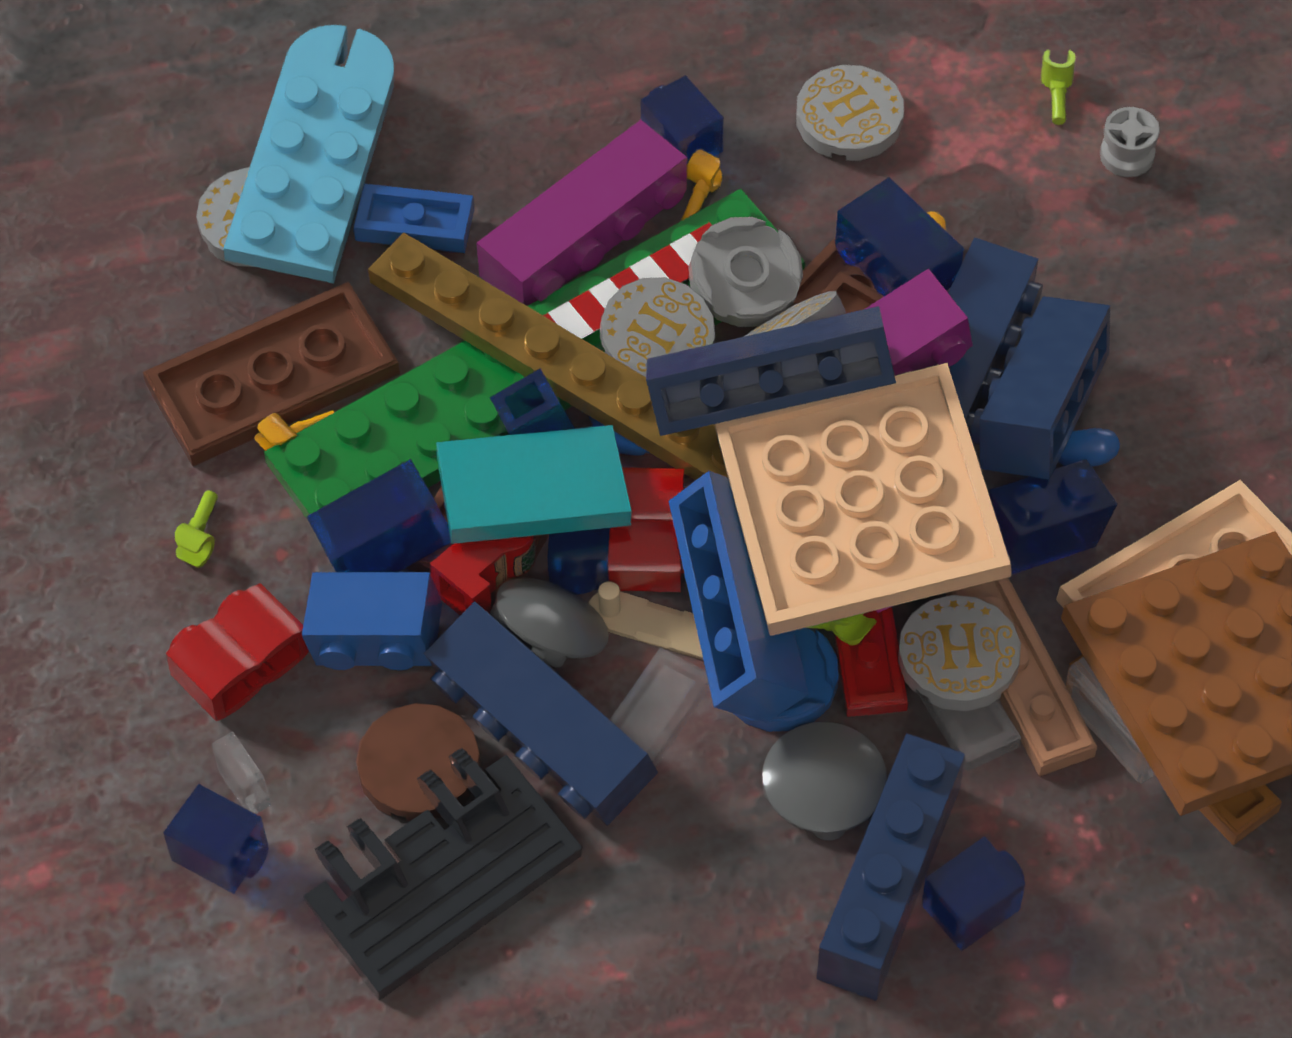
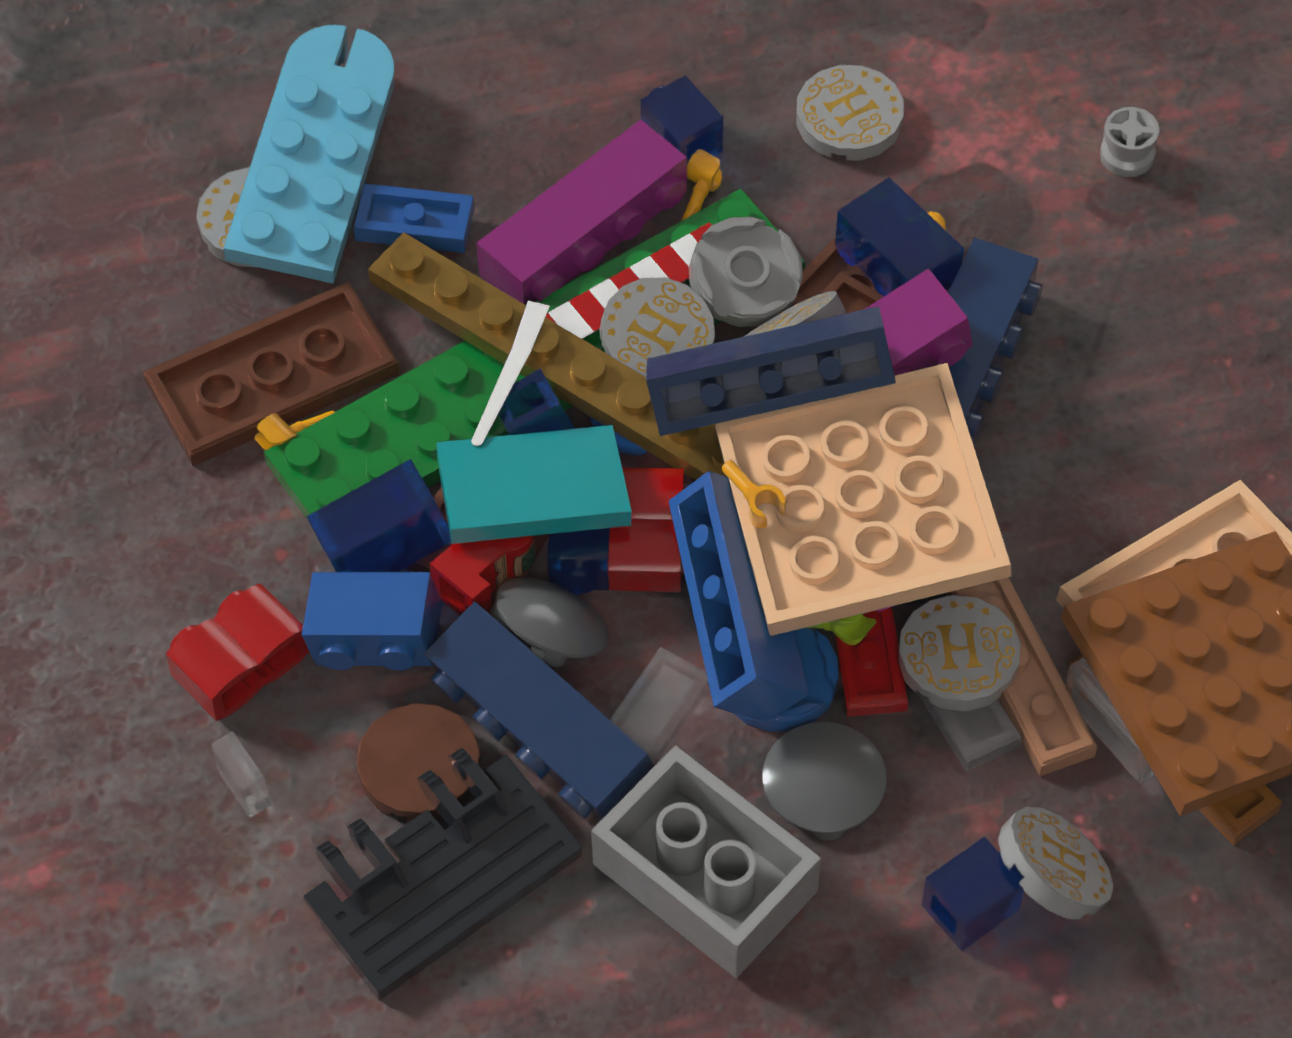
(193, 543): lime hand -> none
(217, 839): clear blue brick -> none
(522, 346): none -> white sticker
(647, 621): tan piece -> none
(705, 861): none -> light grey brick
(755, 494): none -> light orange hand
(890, 867): dark blue brick -> none
(1043, 388): dark blue brick -> none
(1052, 517): clear blue brick -> none
(1057, 863): none -> light grey tile
(1058, 78): lime hand -> none
(1092, 444): blue arm -> none

